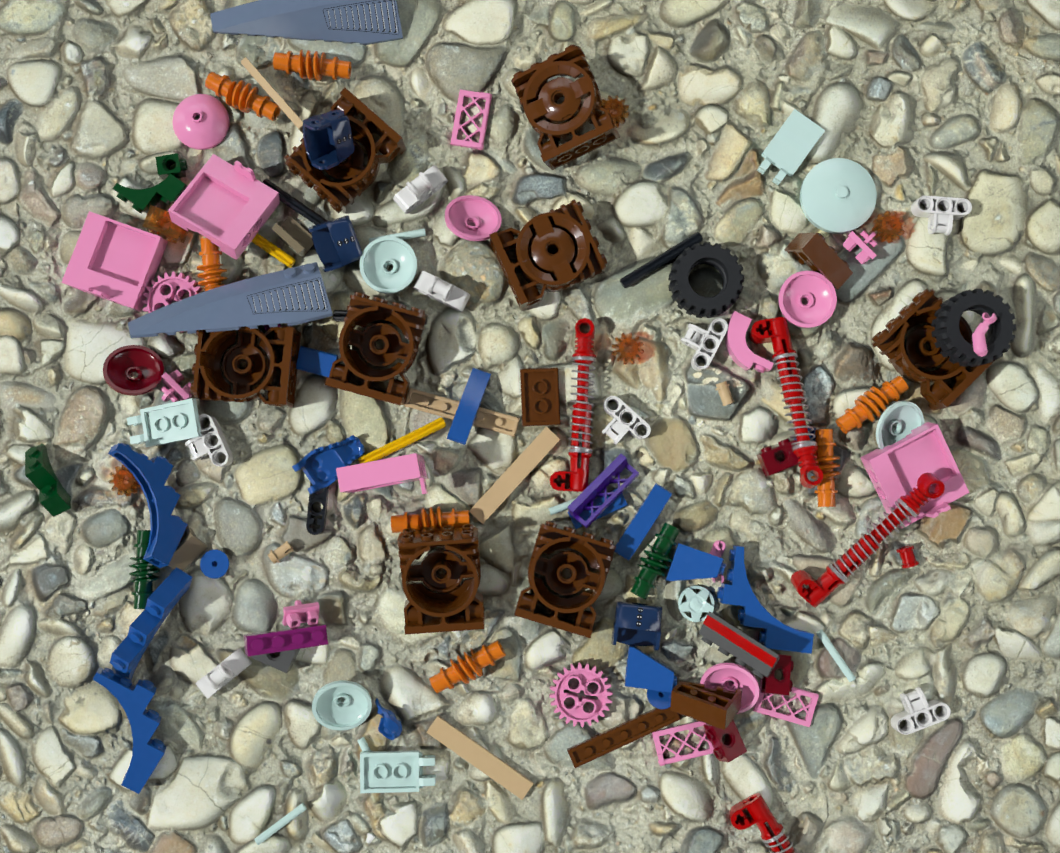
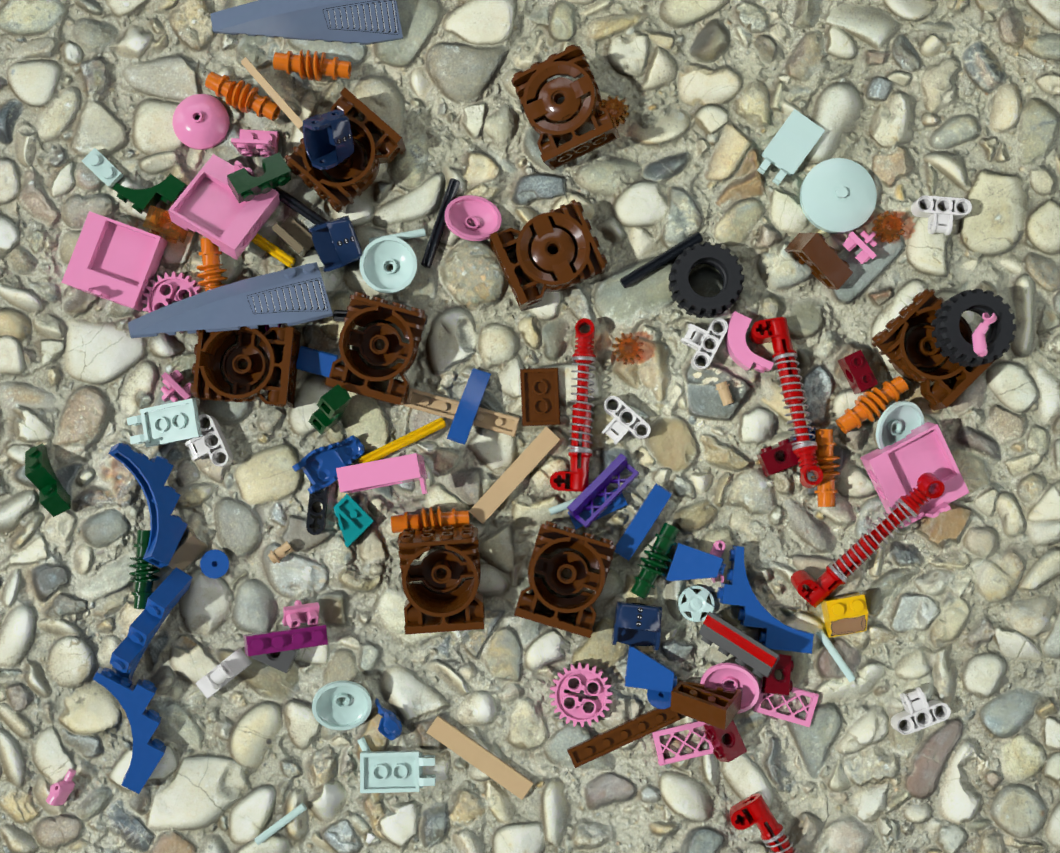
(61, 790): none -> bright pink piece
(102, 168): none -> light aqua plate
(120, 485): clear orange gear -> none
(130, 362): dark red dish -> none
(164, 162): dark green brick -> none
(247, 187): none -> dark green arch
(256, 142): none -> bright pink bracket
(330, 409): none -> dark green arch
(352, 519): none -> teal wing
(420, 189): white piece -> none
(439, 225): none -> black axle
(441, 291): white piece -> none
(468, 667): orange piece -> none
(475, 96): bright pink window -> none
(819, 295): bright pink dish -> none
(845, 614): none -> yellow slope
(857, 372): none -> dark red brick
(907, 556): red bush -> none

